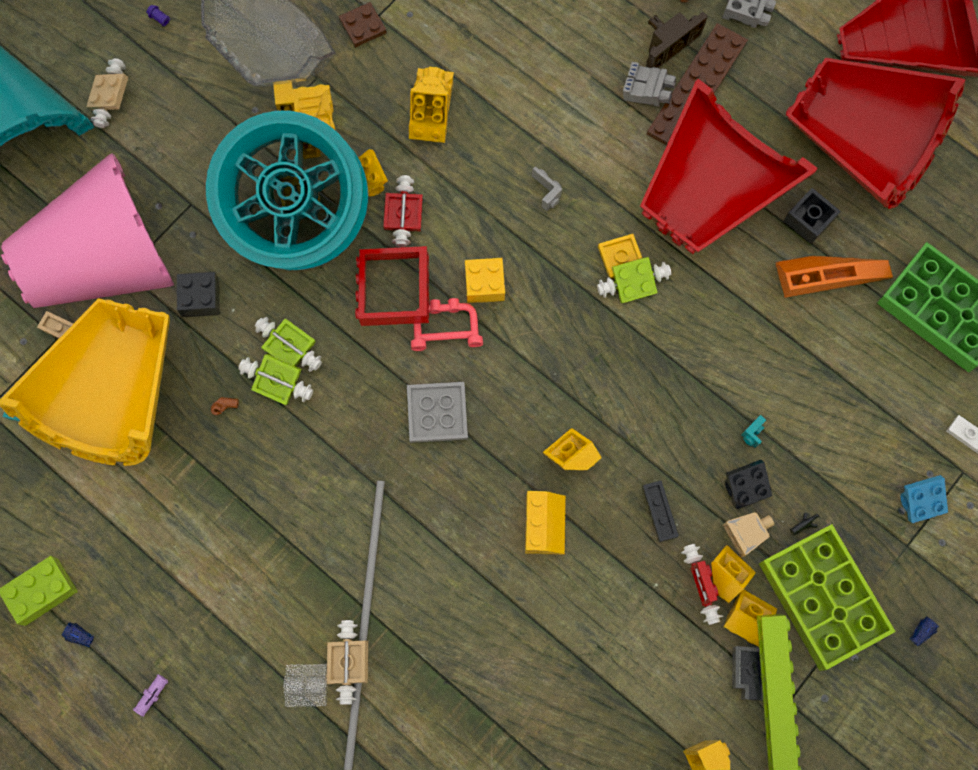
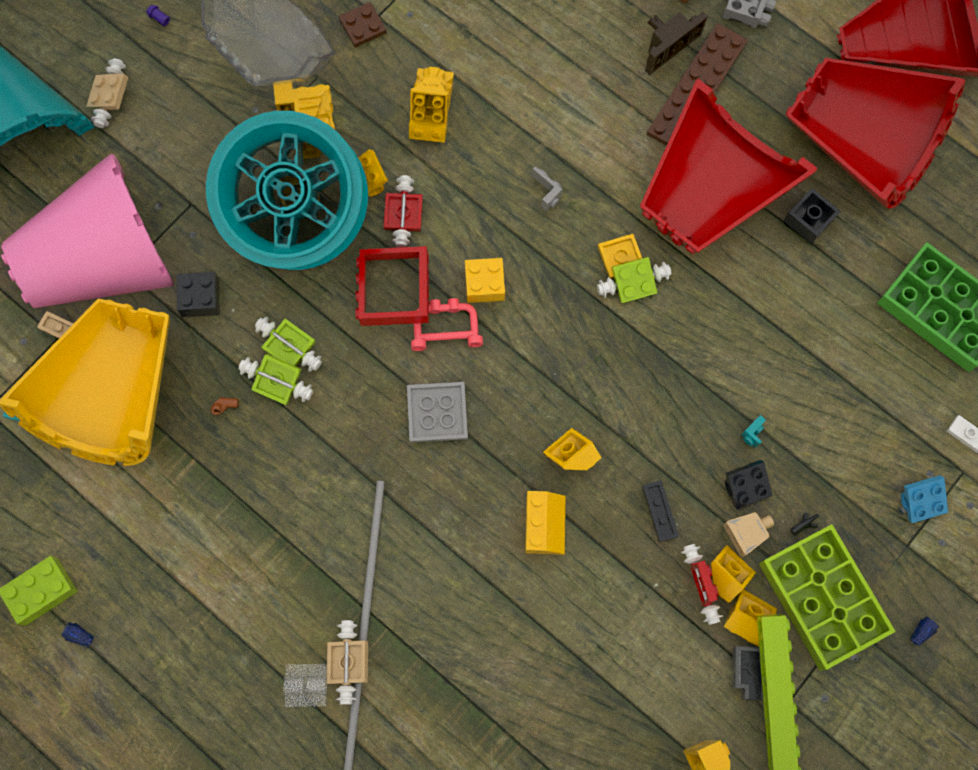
(150, 695): lavender pin -> none
(648, 85): light grey hips -> none
(826, 273): orange wedge -> none

